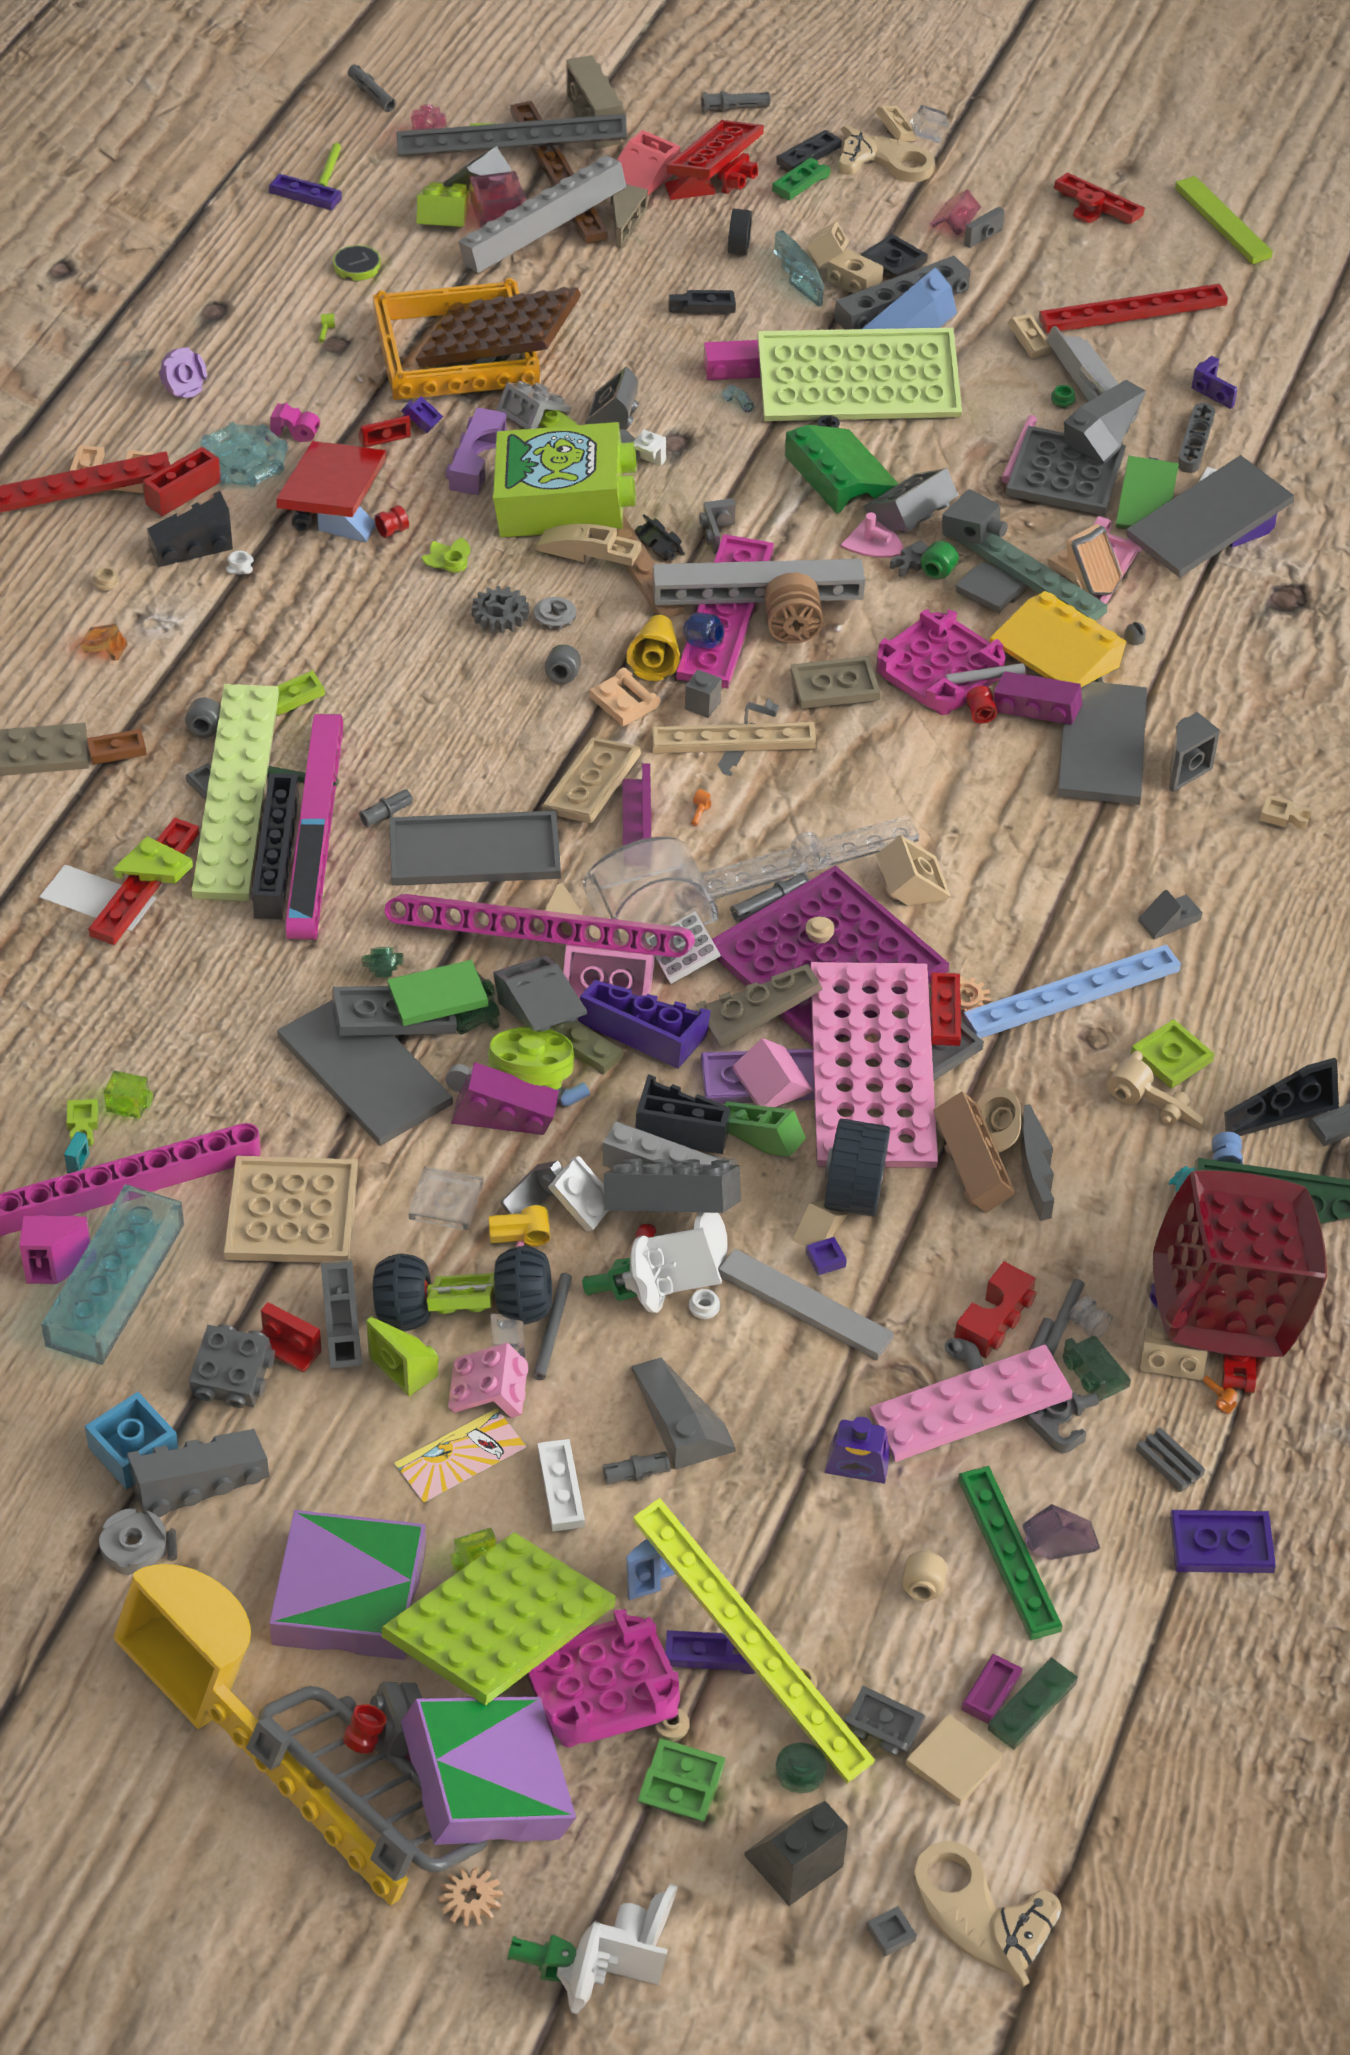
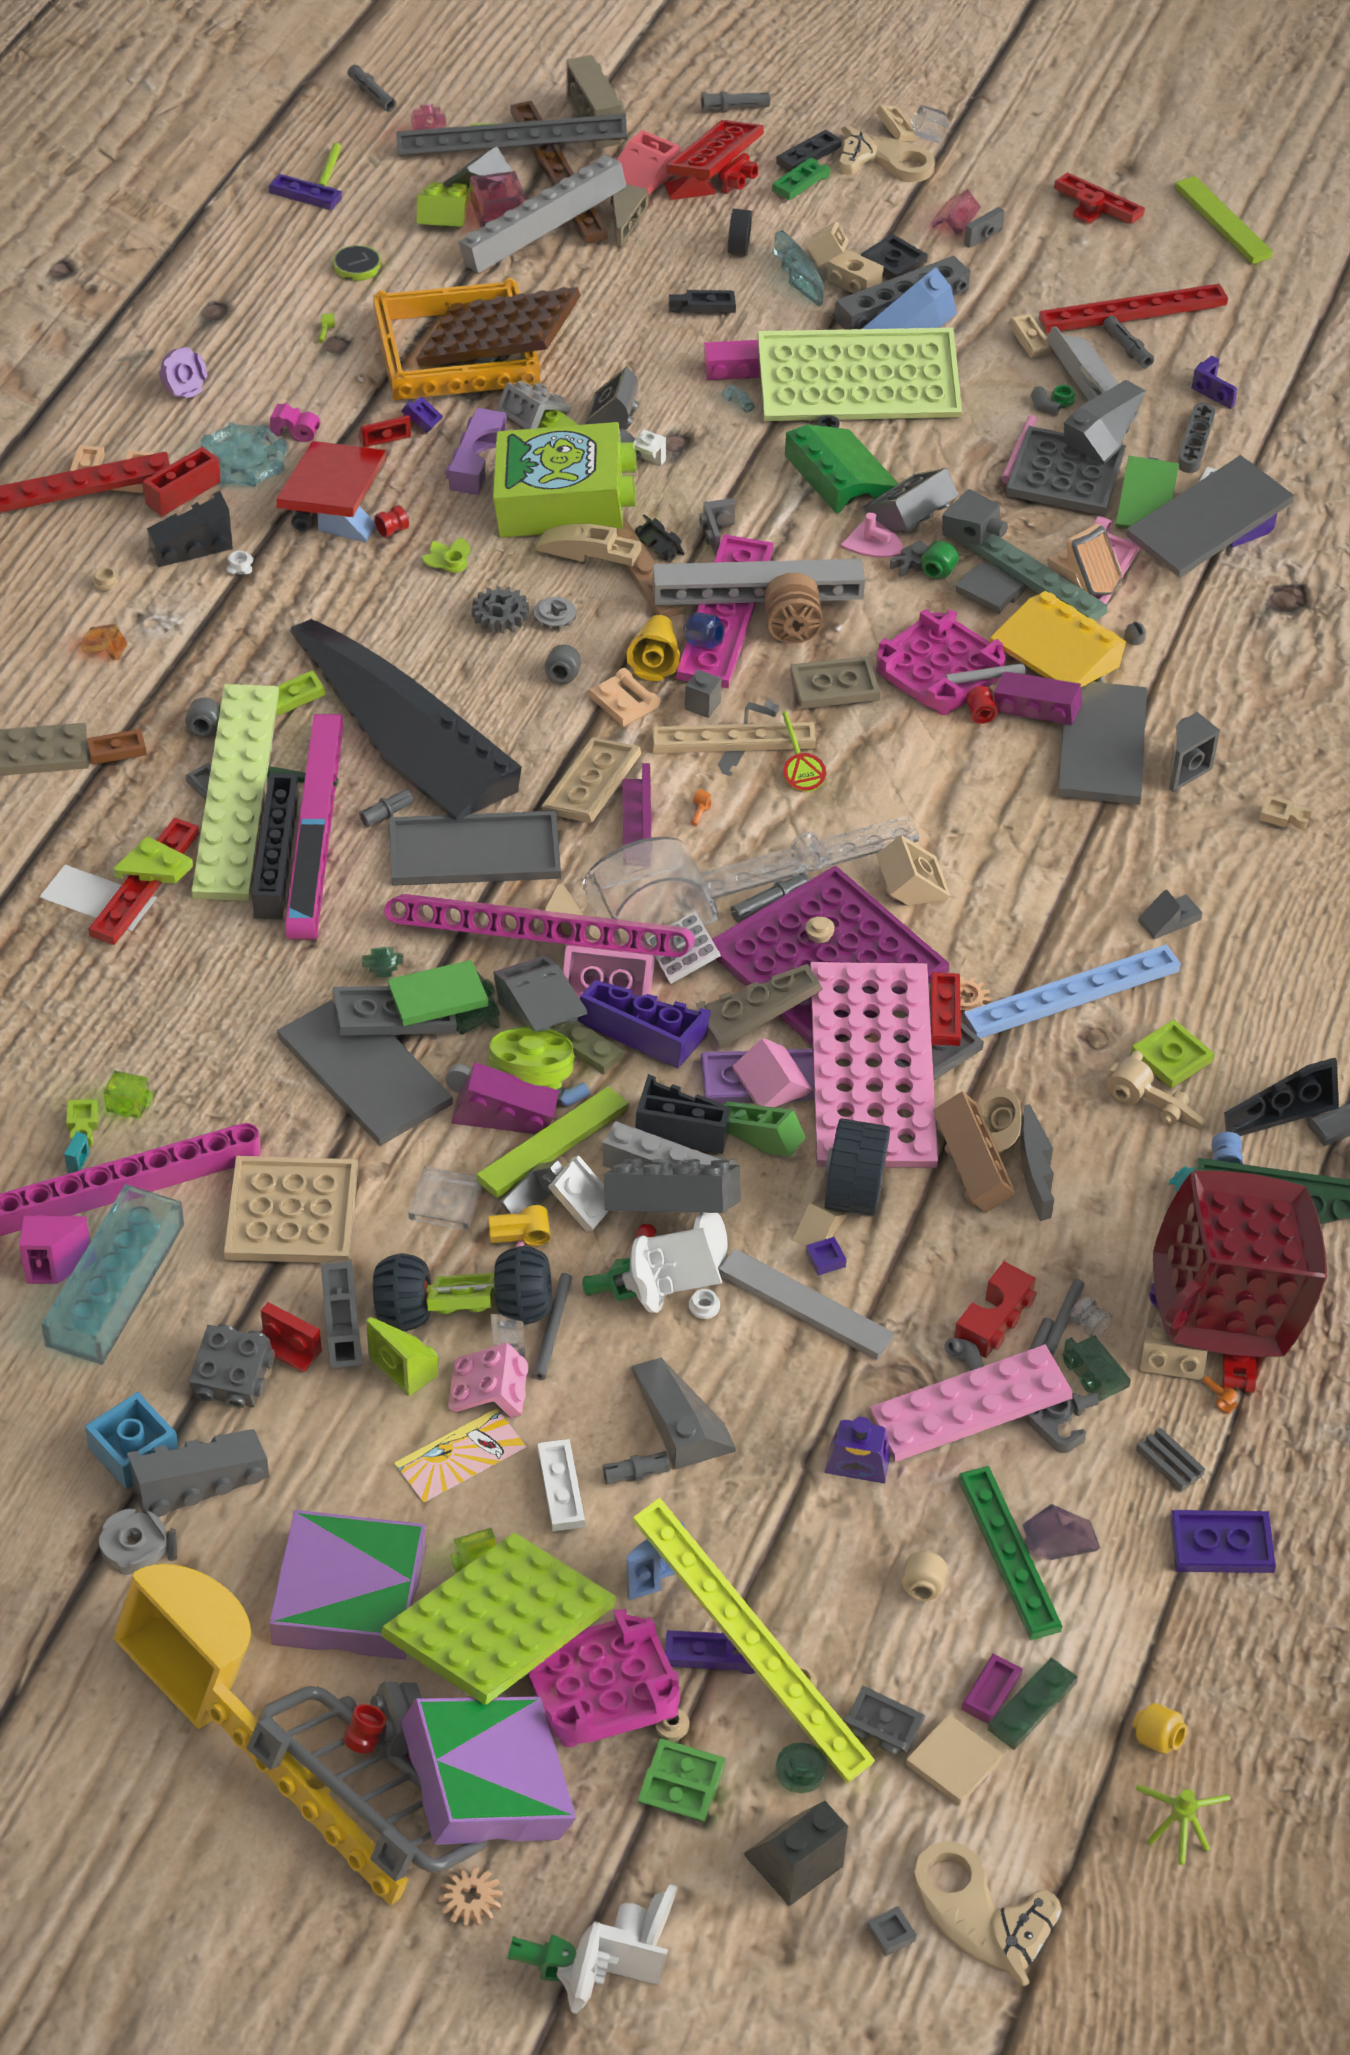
(412, 726): none -> black wedge
(552, 1141): none -> lime tile
(802, 771): none -> piece
(1042, 402): none -> dark grey arm
(1133, 346): none -> dark grey pin
(1160, 1728): none -> yellow head
(1184, 1811): none -> lime plant

